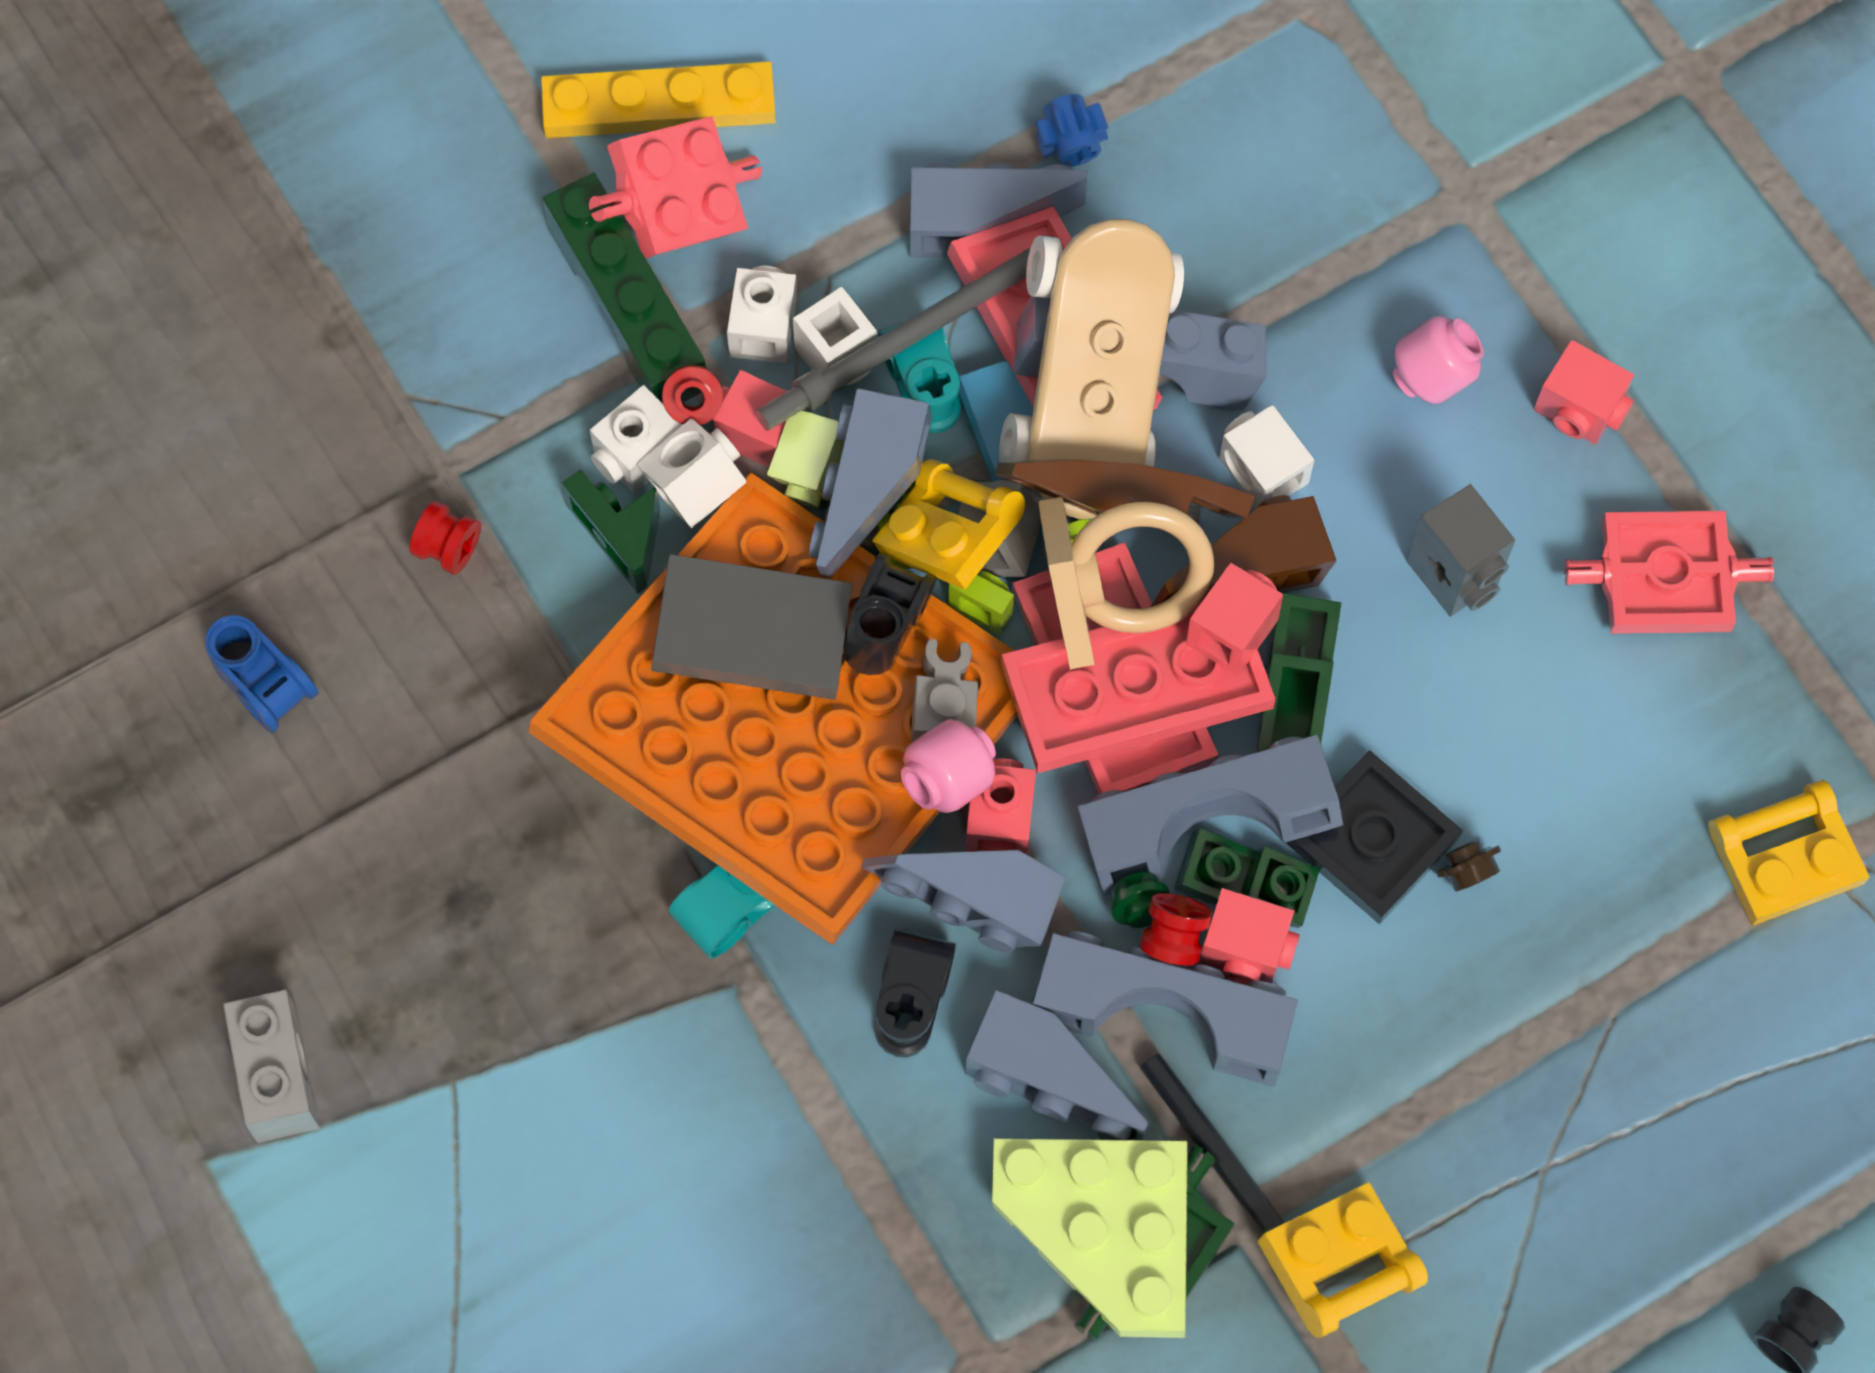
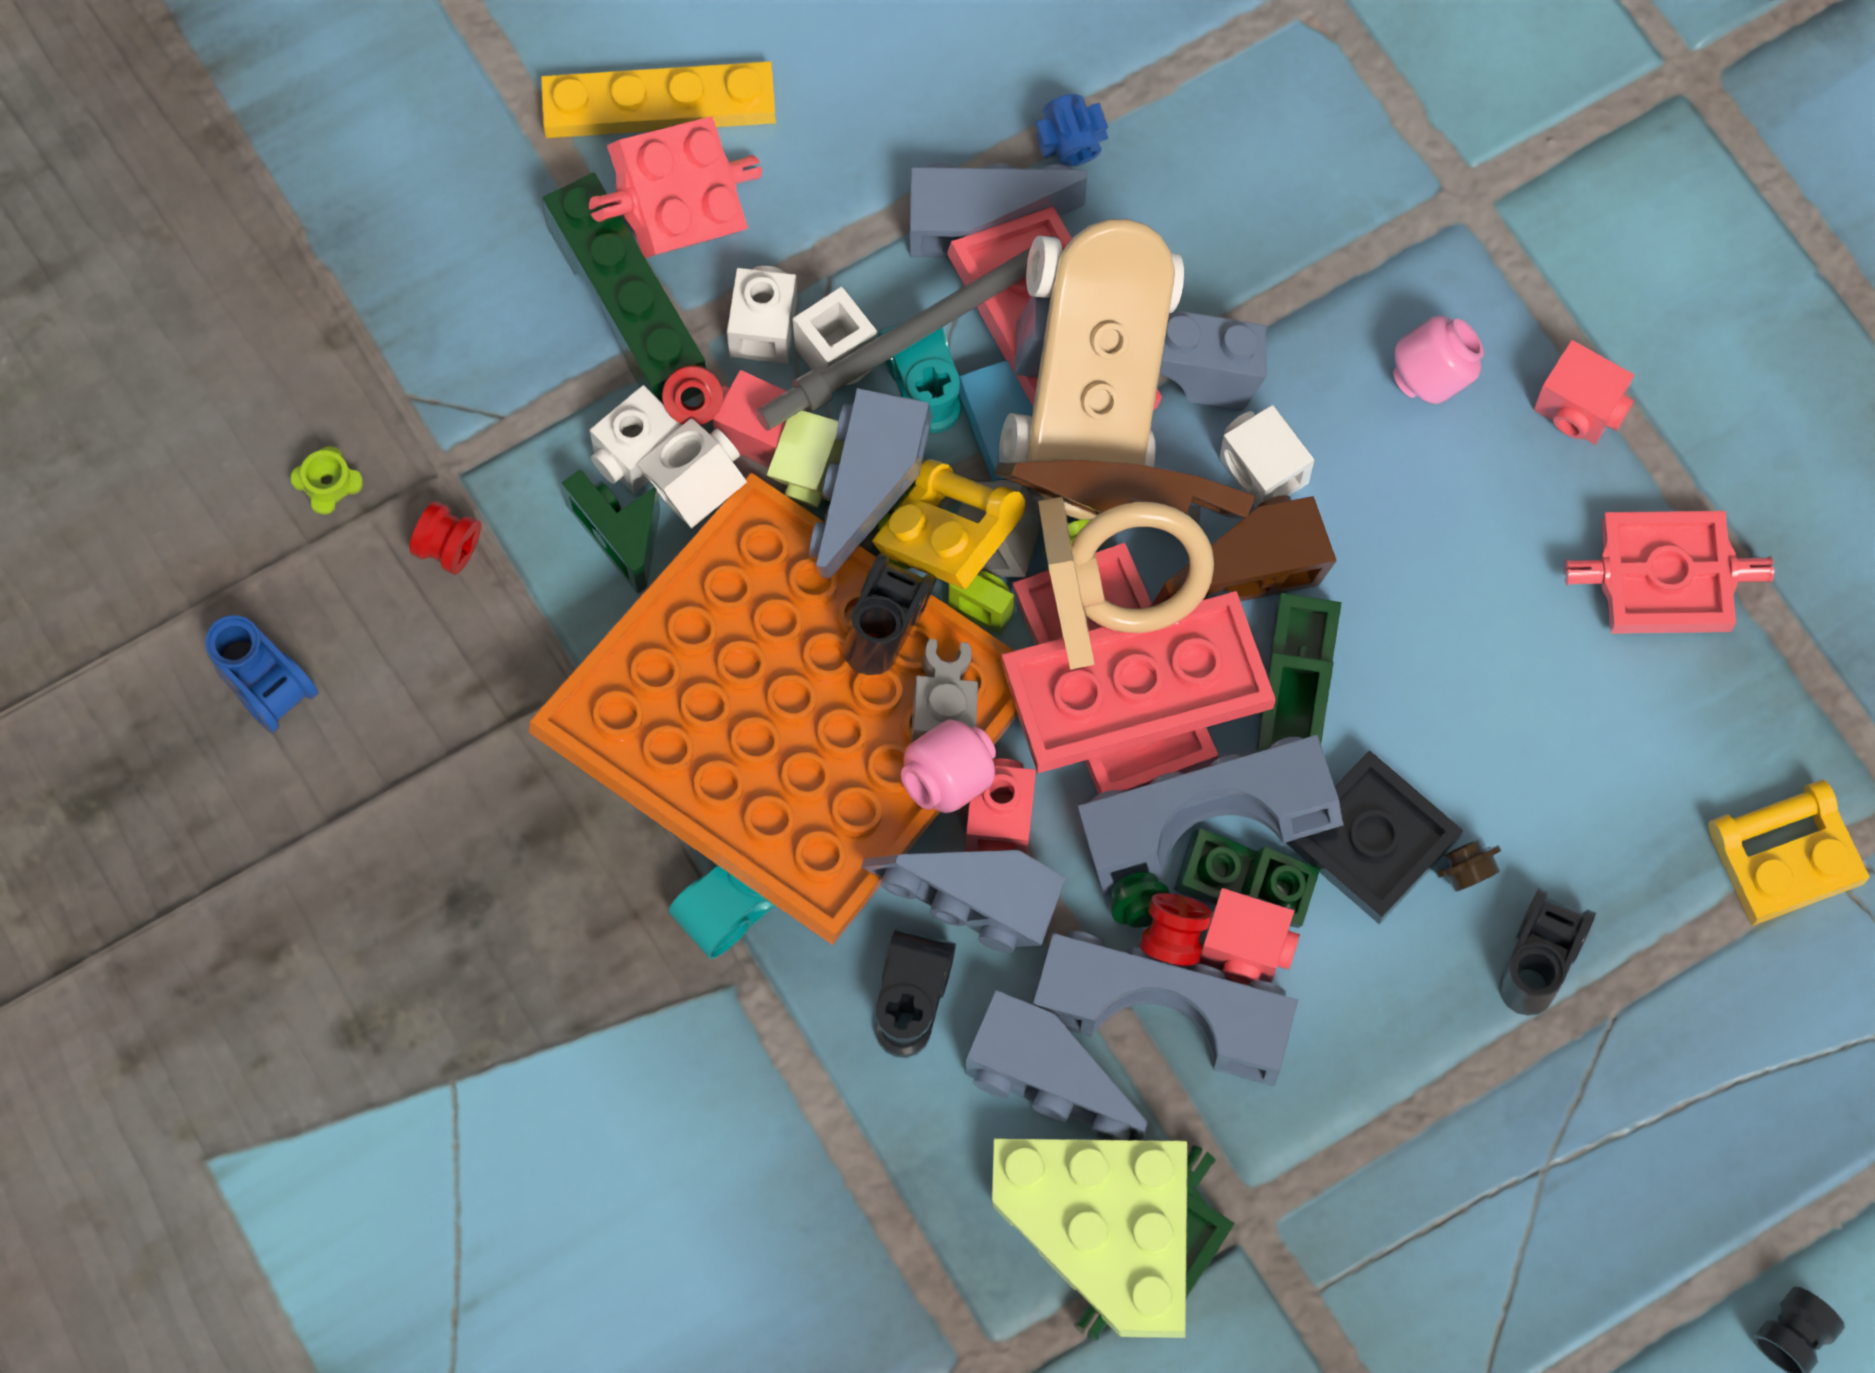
(271, 1066): light grey brick -> none
(324, 463): none -> lime plate
(752, 627): dark grey tile -> none
(1209, 1139): black bar -> none
(1235, 618): coral brick -> none
(1333, 1241): yellow plate -> none
(1461, 551): dark grey brick -> none
(1546, 944): none -> black piece

